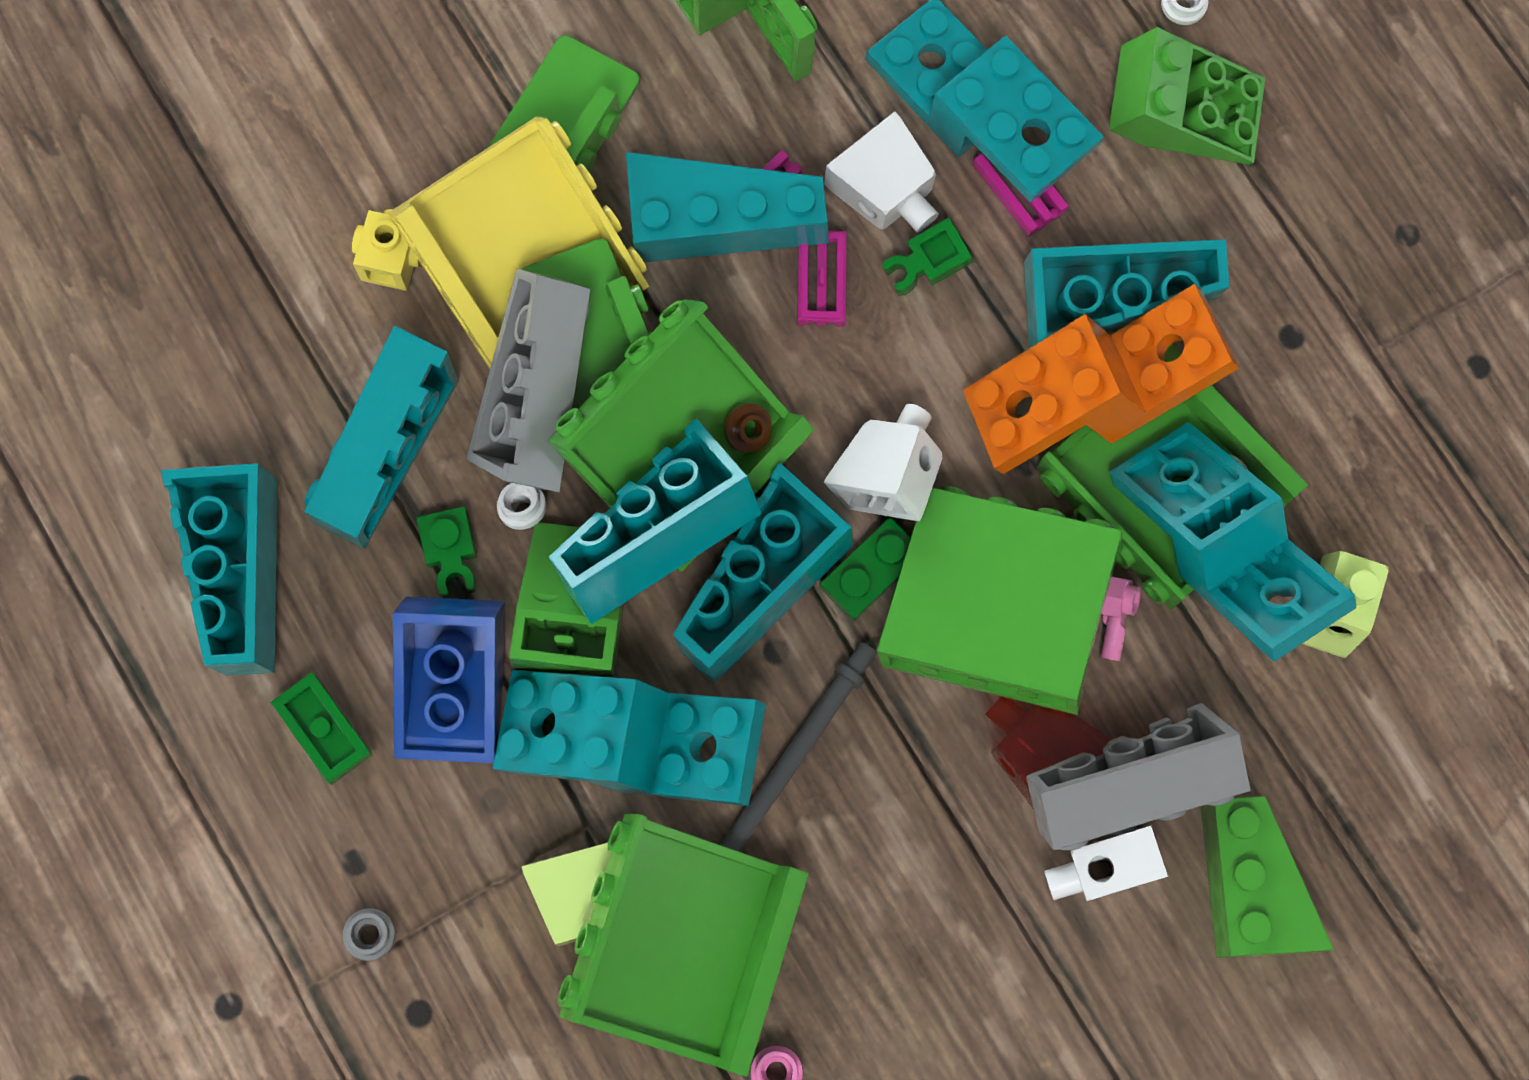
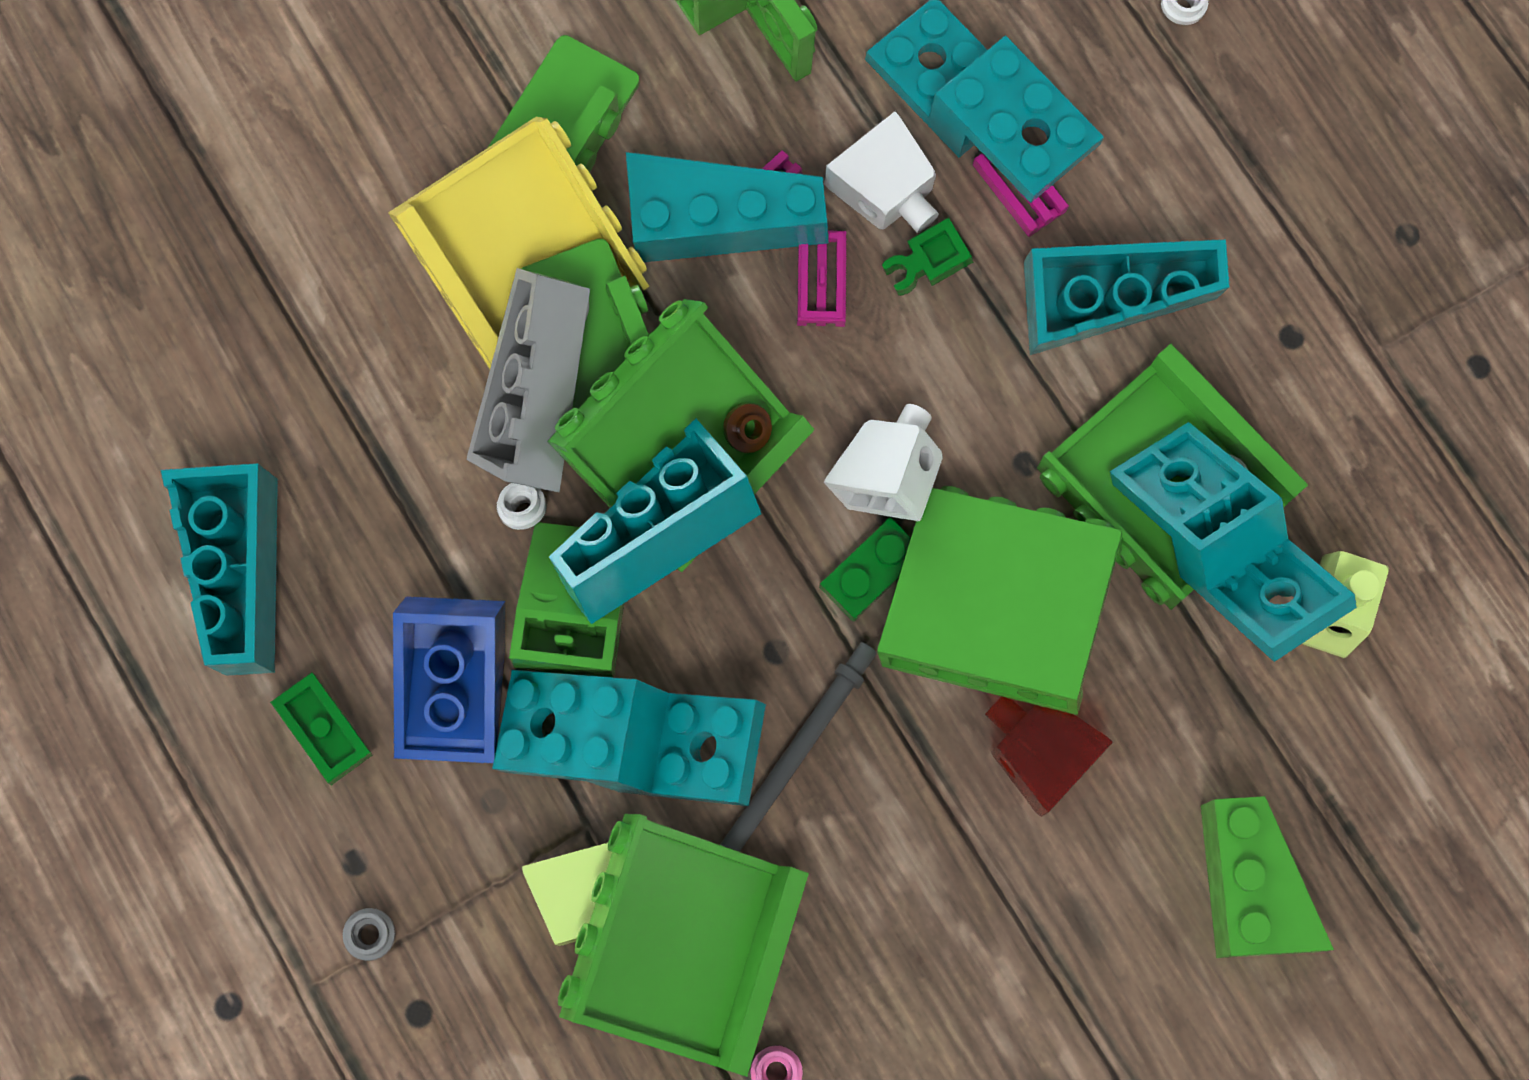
(382, 437): teal wedge -> none
(383, 252): light yellow brick -> none
(446, 543): green plate -> none
(762, 574): teal wedge -> none
(1099, 379): orange bracket -> none
(1121, 600): bright pink piece -> none
(1133, 861): white torso -> none
(1139, 780): light grey wedge -> none
(1186, 99): bright green slope -> none

